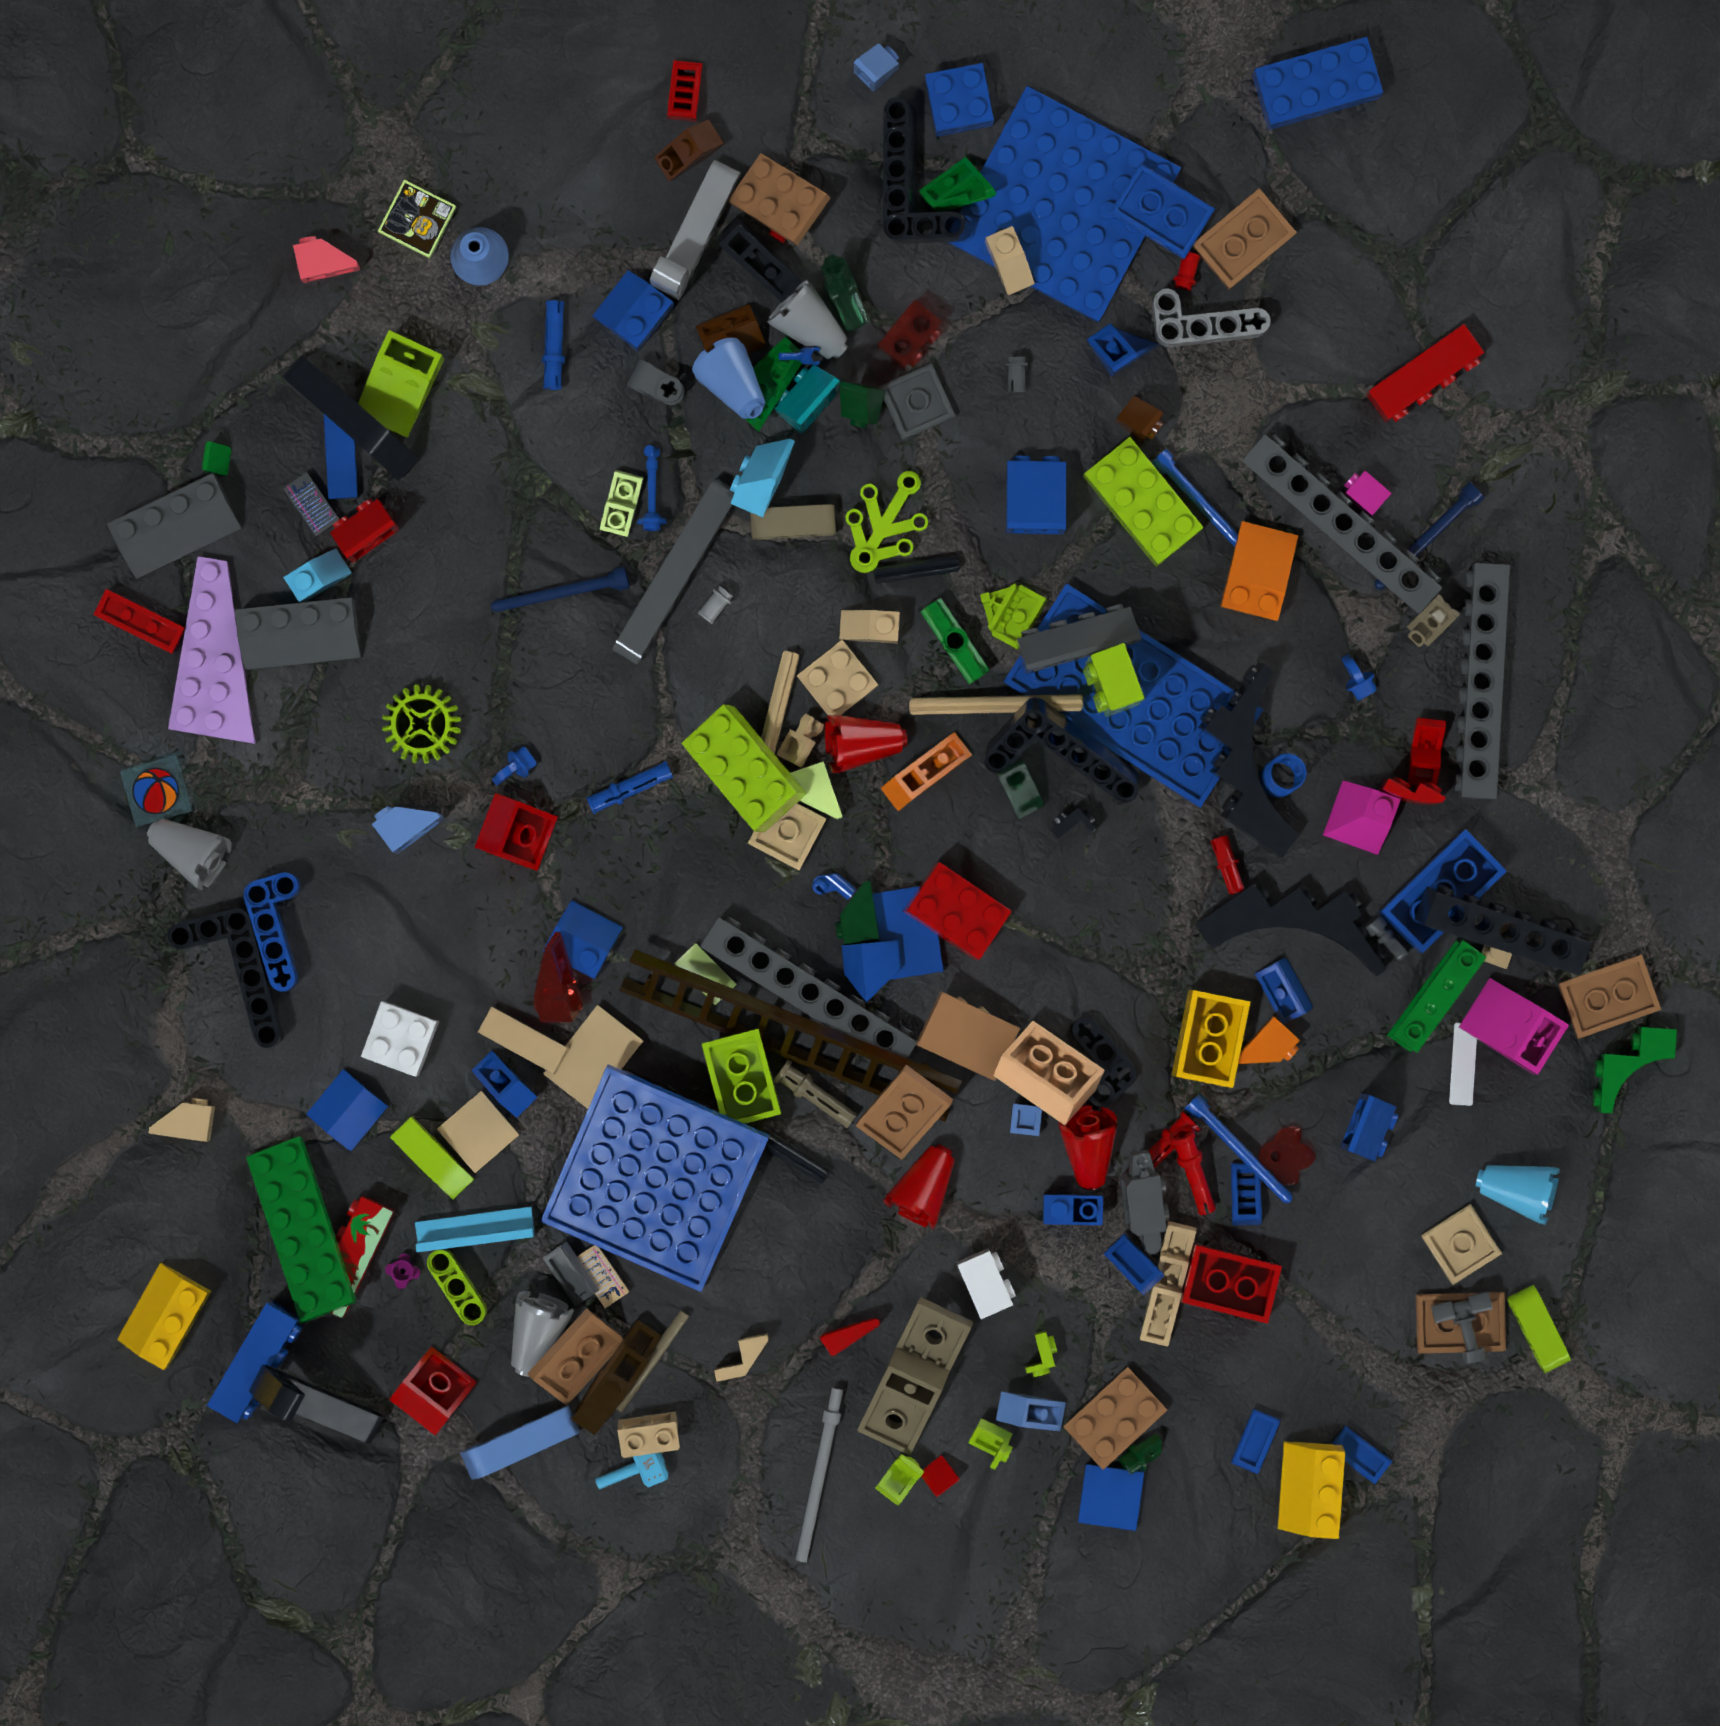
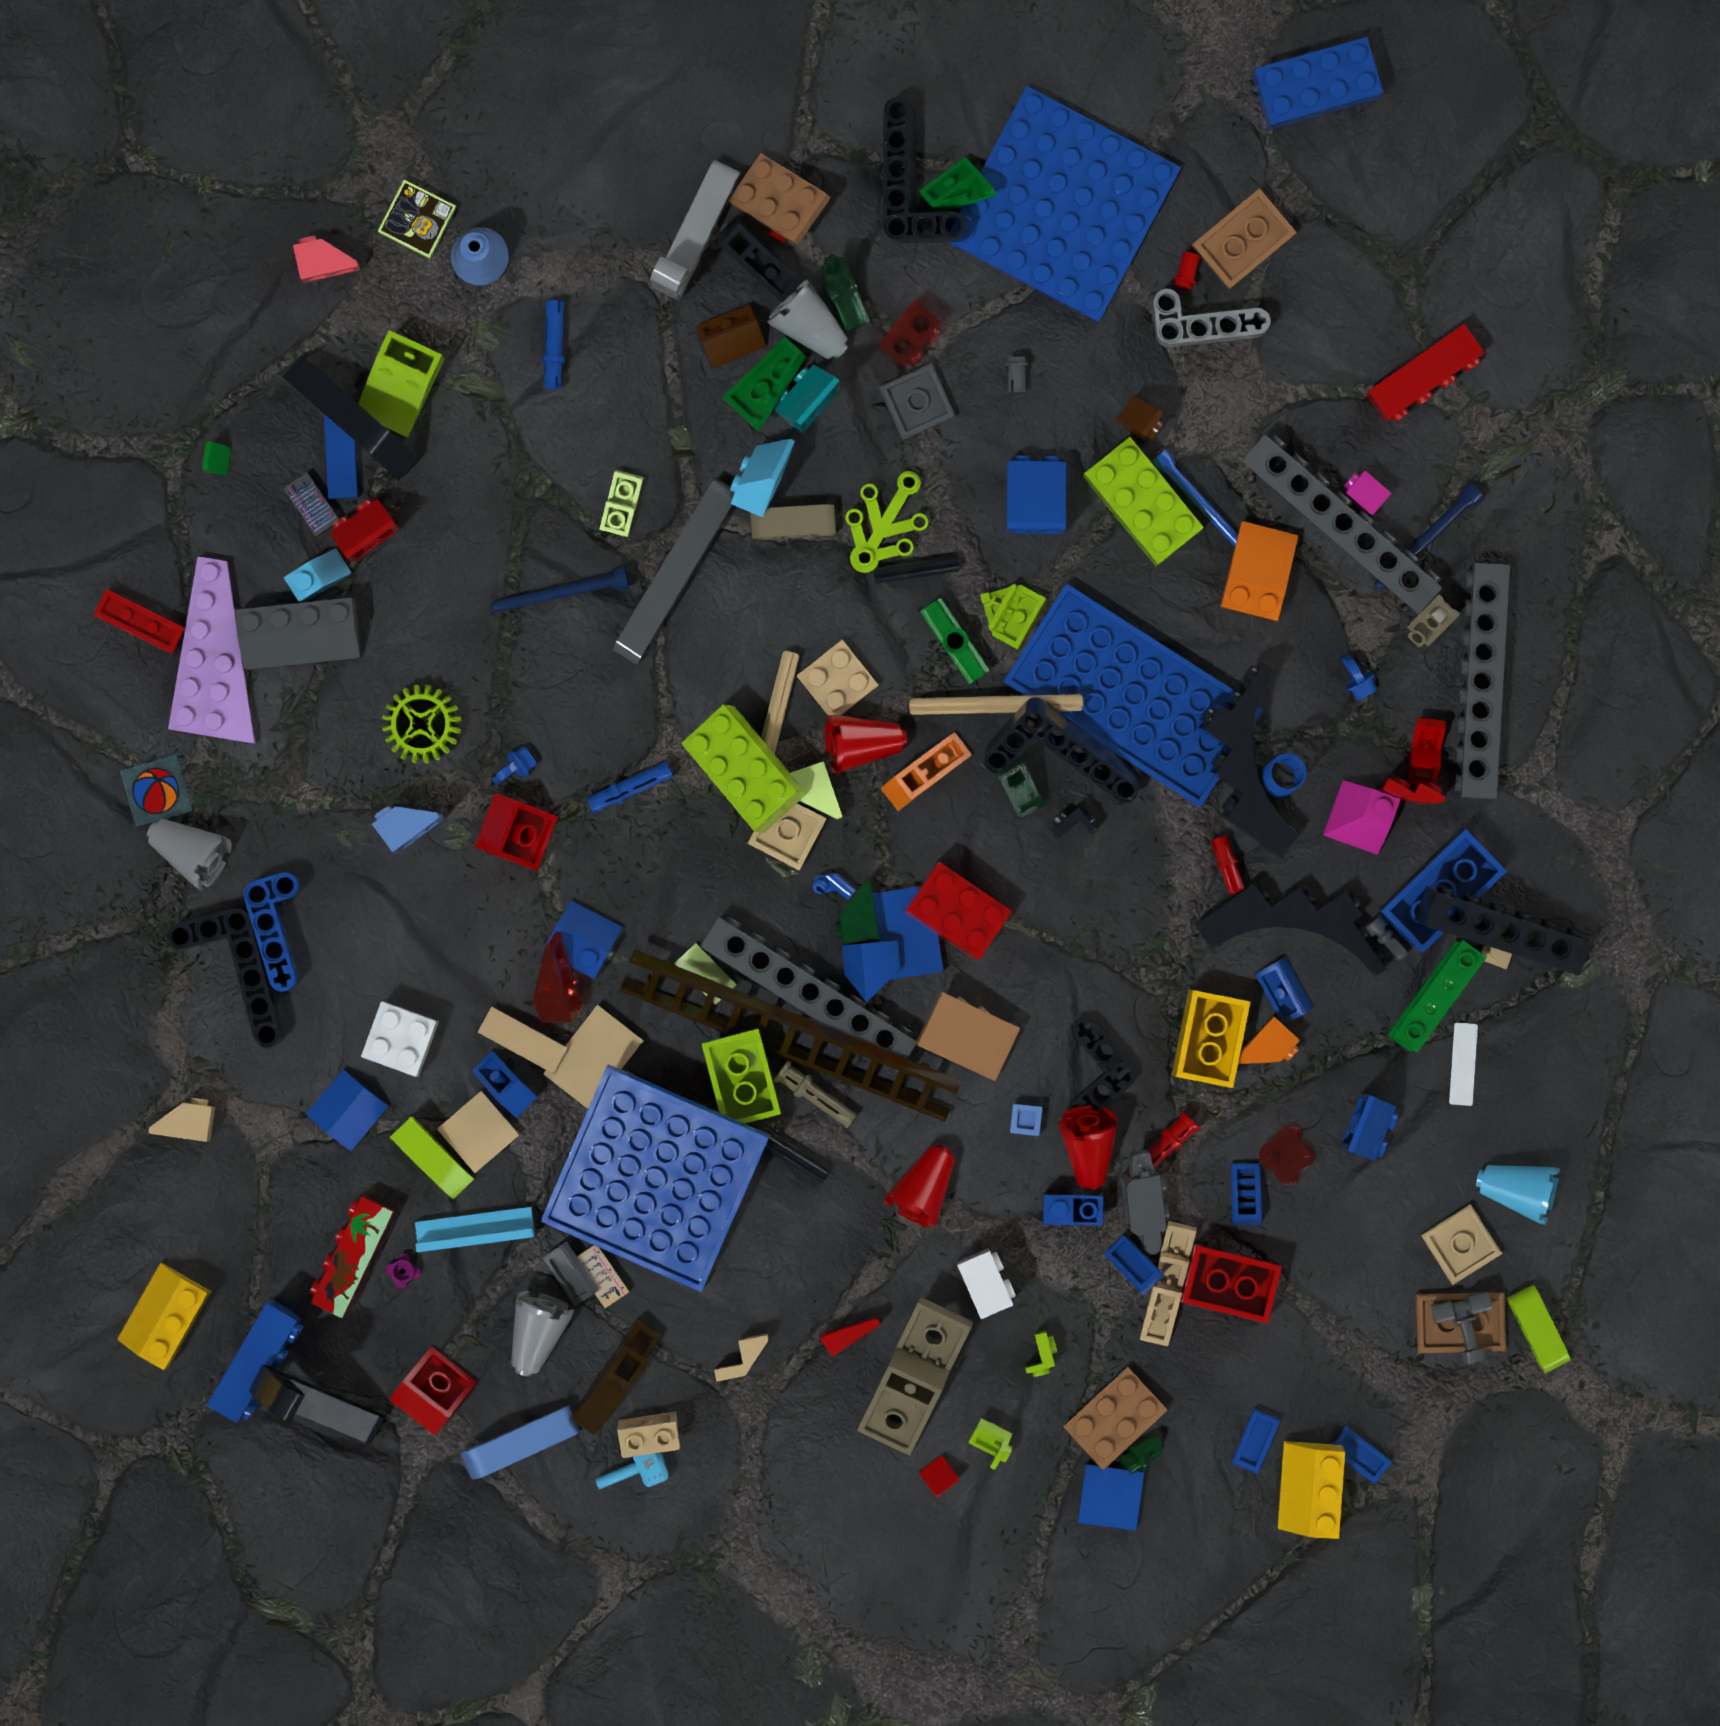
(174, 526): dark grey slope -> none
(301, 1229): green plate -> none
(455, 1271): lime beam -> none
(576, 1357): medium nougat plate -> none
(633, 310): blue slope -> none
(651, 382): dark grey piece -> none
(651, 521): blue piece -> none
(660, 1348): dark tan bar -> none
(678, 113): red slope -> none
(688, 149): reddish brown slope -> none
(715, 604): light grey pin -> none
(731, 377): medium blue cone -> none
(798, 744): tan plate -> none
(803, 356): blue hand -> none
(831, 1418): light grey bar -> none
(860, 403): dark green slope -> none
(869, 626): tan slope -> none
(876, 66): medium blue slope -> none
(899, 1478): lime bracket -> none
(904, 1112): medium nougat plate -> none
(959, 100): blue brick -> none
(1009, 260): tan slope -> none
(1030, 1411): medium blue slope -> none
(1048, 1072): light nougat brick -> none
(1077, 640): dark grey slope -> none
(1113, 680): lime brick -> none
(1118, 348): blue slope -> none
(1162, 211): blue tile -> none
(1189, 1159): red pin -> none
(1200, 1109): blue piece -> none
(1513, 1026): dark pink slope -> none
(1609, 996): medium nougat plate -> none
(1613, 1070): green arch -> none

